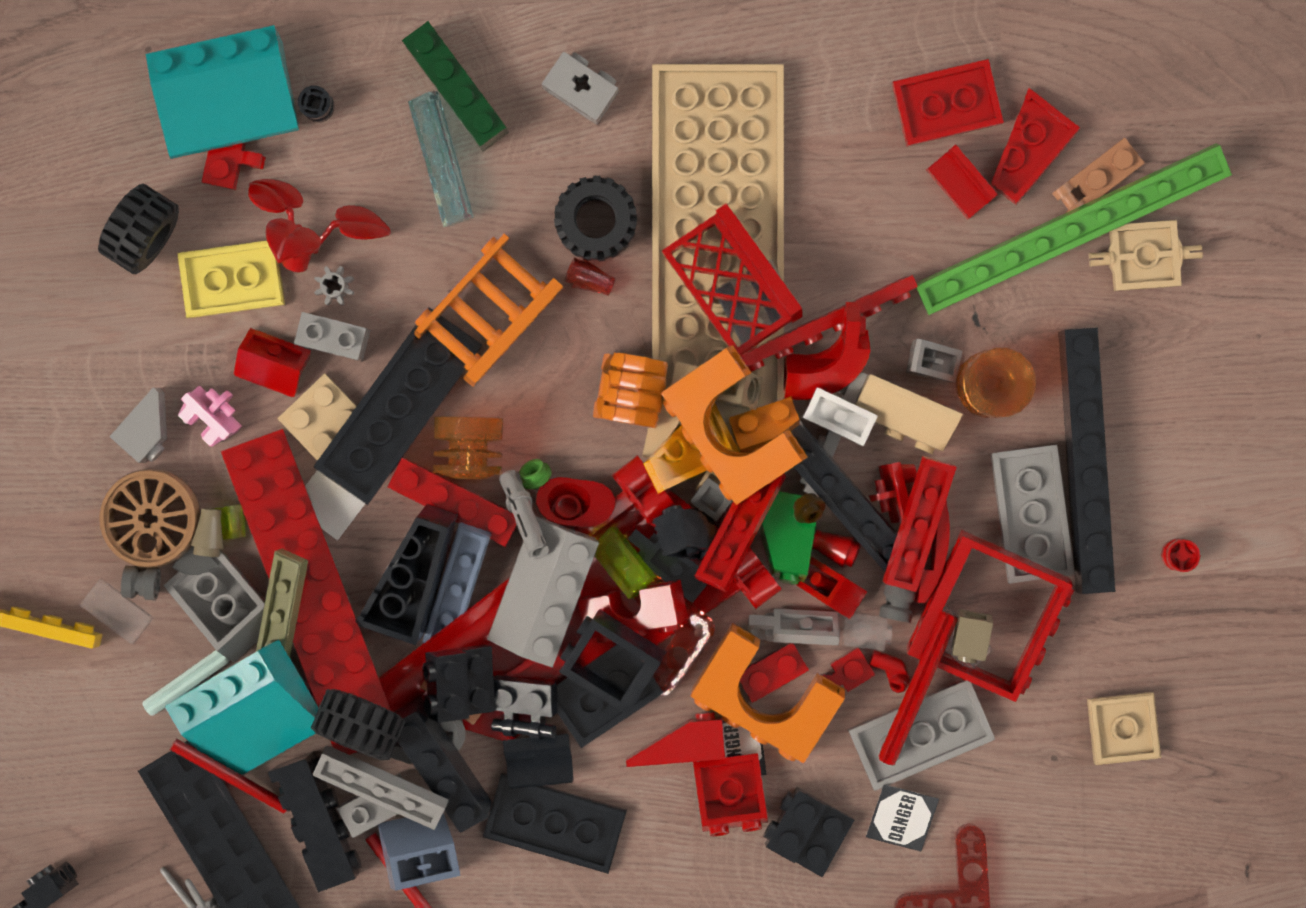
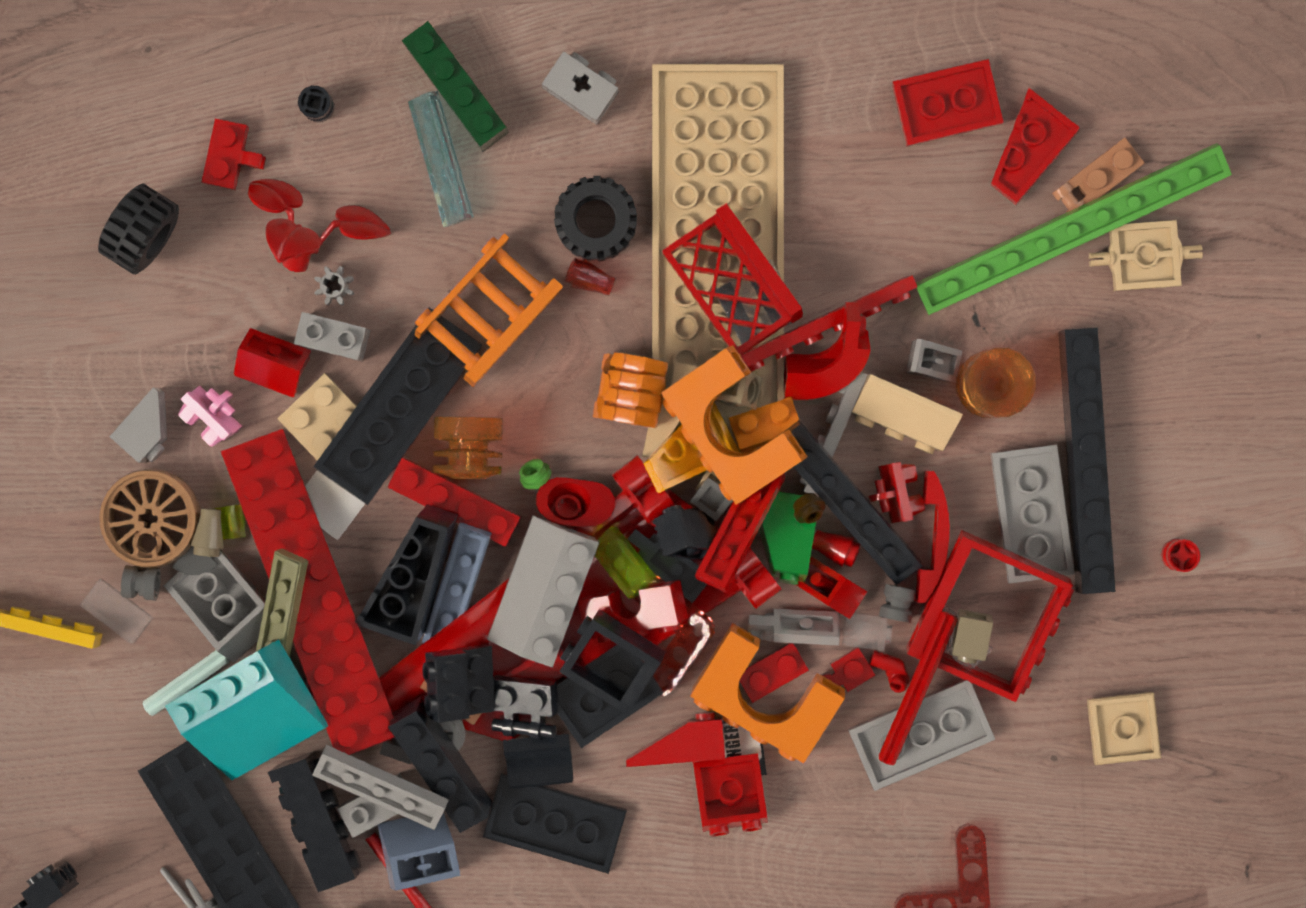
(222, 91): teal slope -> none
(227, 774): red bar -> none
(230, 279): light yellow tile -> none
(358, 724): black tyre -> none
(519, 503): light grey pin -> none
(807, 831): black plate -> none
(840, 416): white plate -> none
(902, 817): sticker -> none
(919, 523): red plate -> none
(961, 182): red panel -> none

